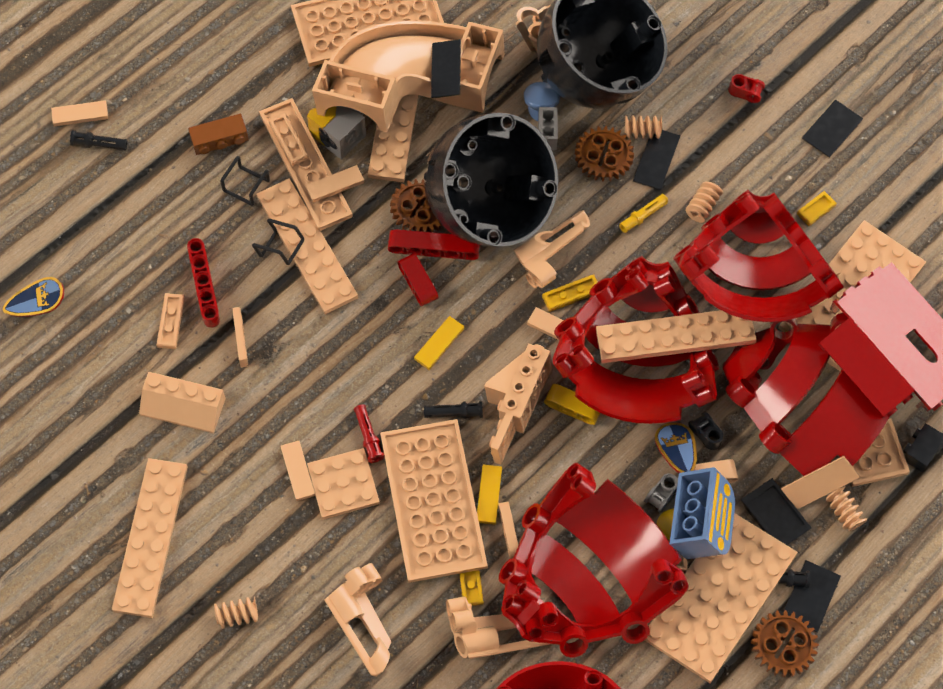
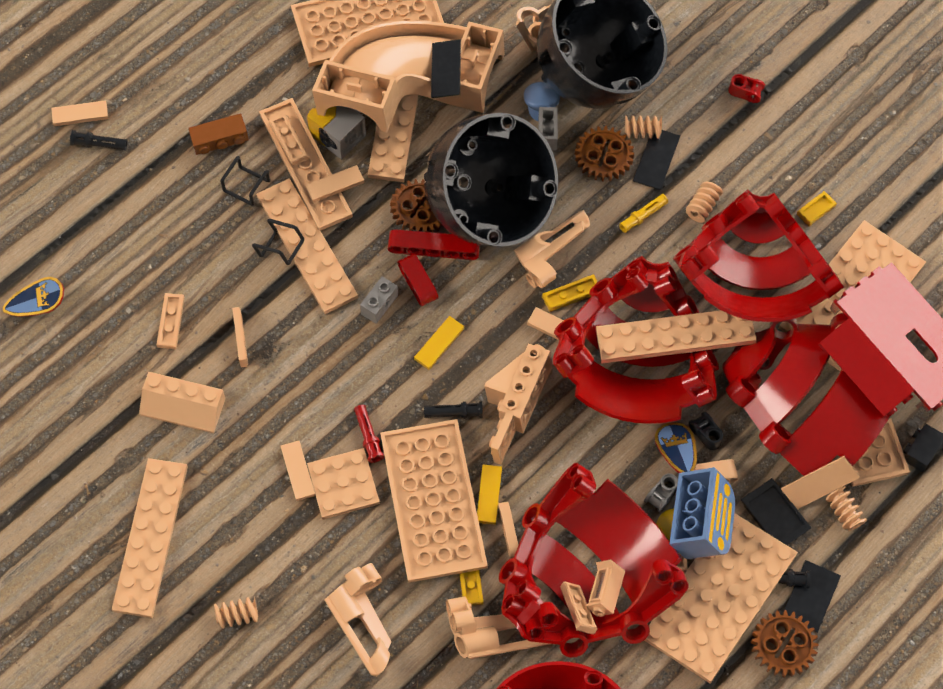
(203, 290): red beam -> none
(379, 300): none -> light grey brick
(564, 401): yellow beam -> none
(576, 603): none -> light nougat tile
(606, 588): none -> light nougat window
(832, 128): black window -> none

